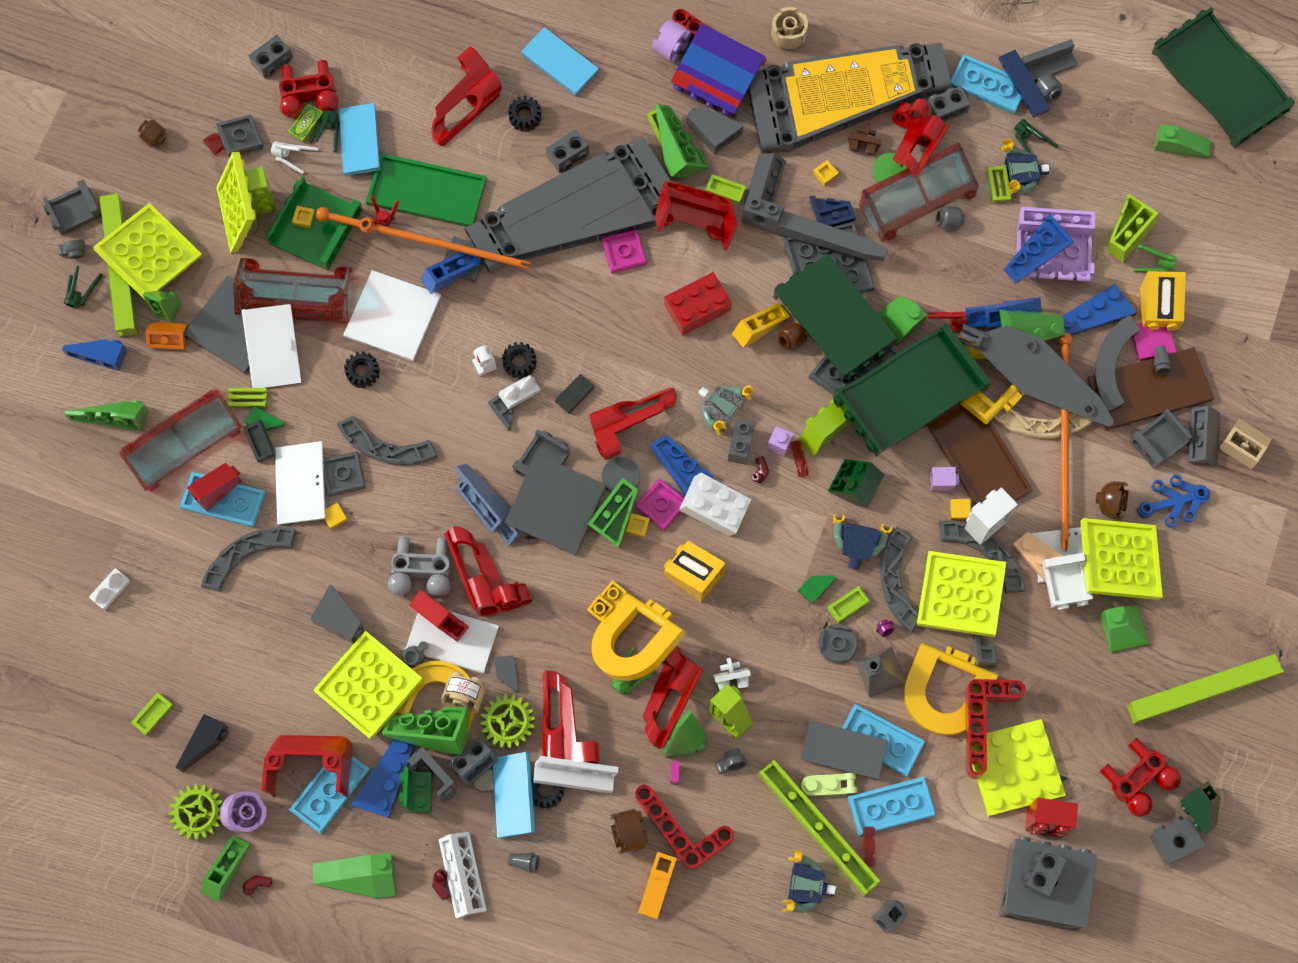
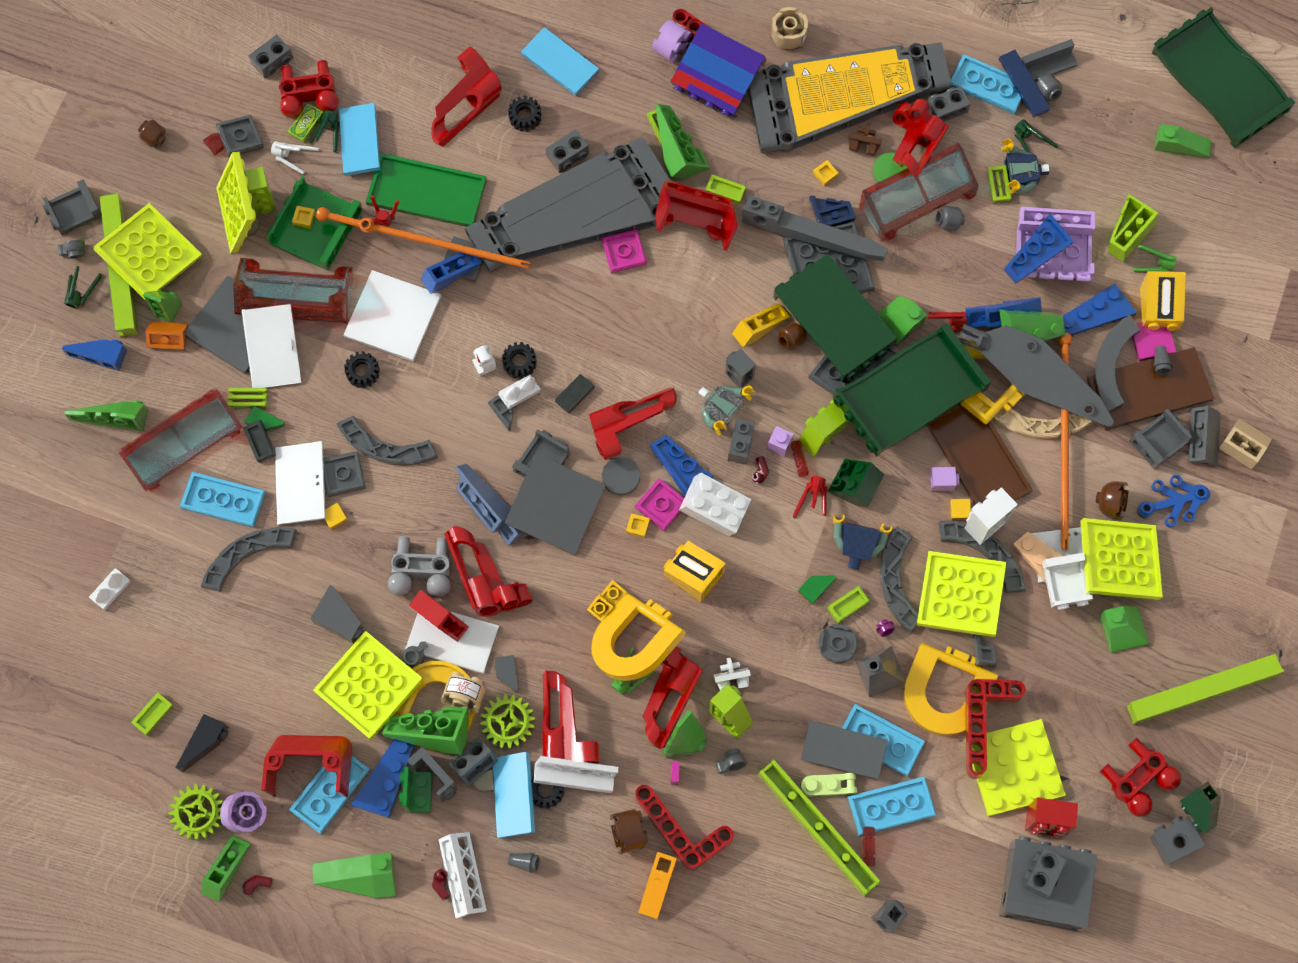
(214, 486): red slope -> none
(615, 512): bright green wedge -> none
(697, 303): red brick -> none
(713, 128): dark grey slope -> none
(740, 368): none -> dark grey brick
(766, 177): dark grey panel -> none
(806, 885): torso -> none
(816, 487): none -> red plant

